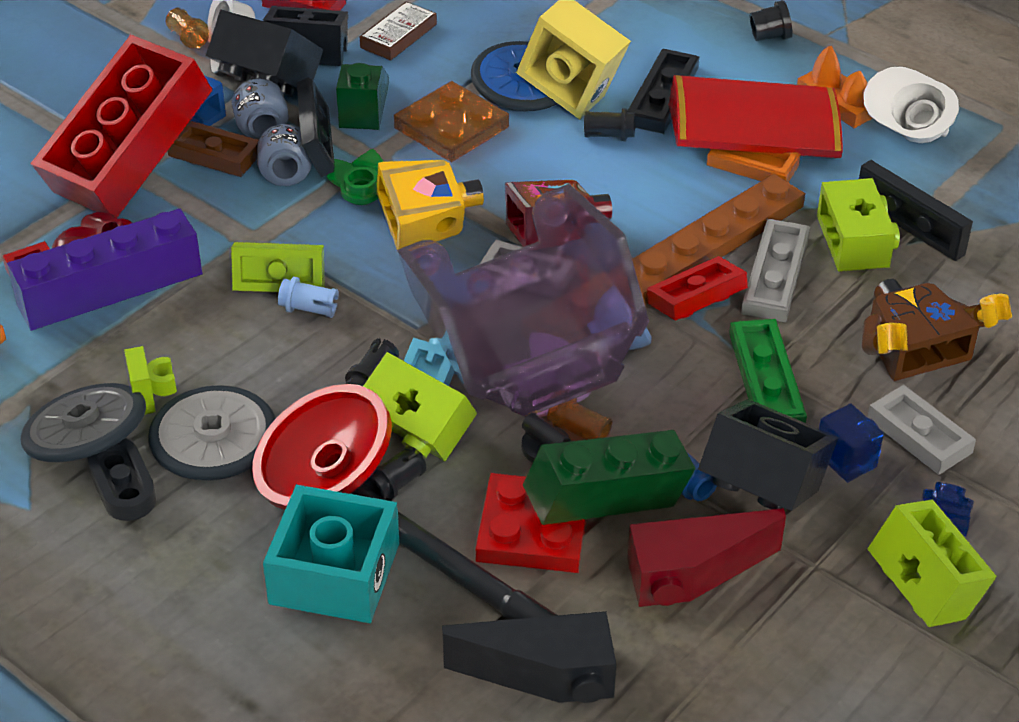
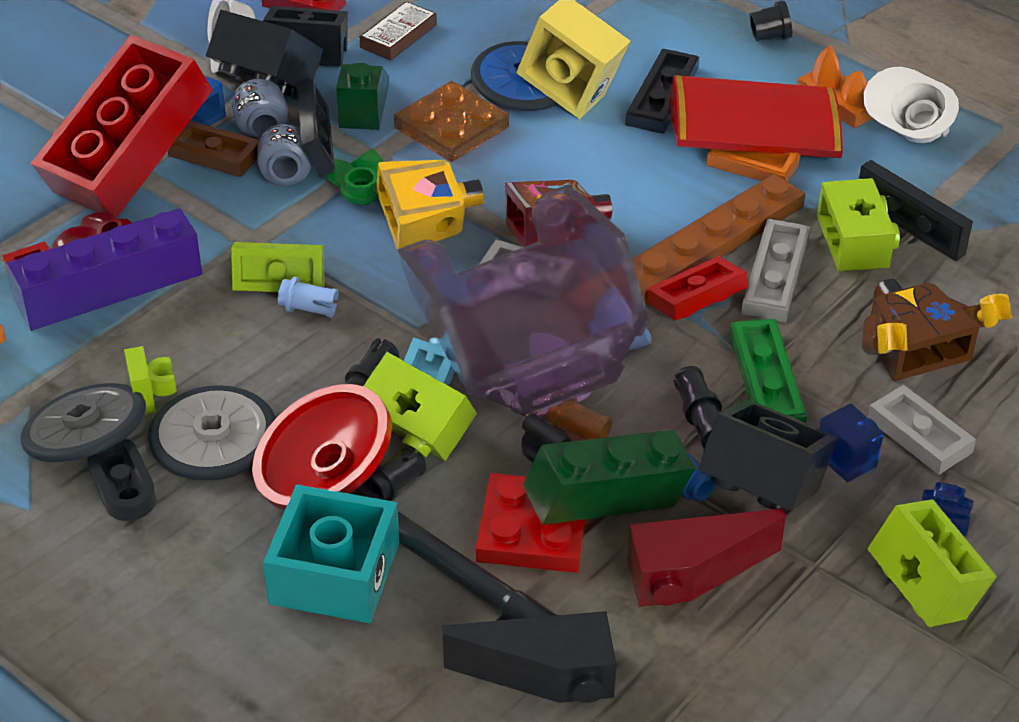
(192, 31): clear orange pin -> none
(610, 124): black pin -> none
(700, 403): none -> black pin

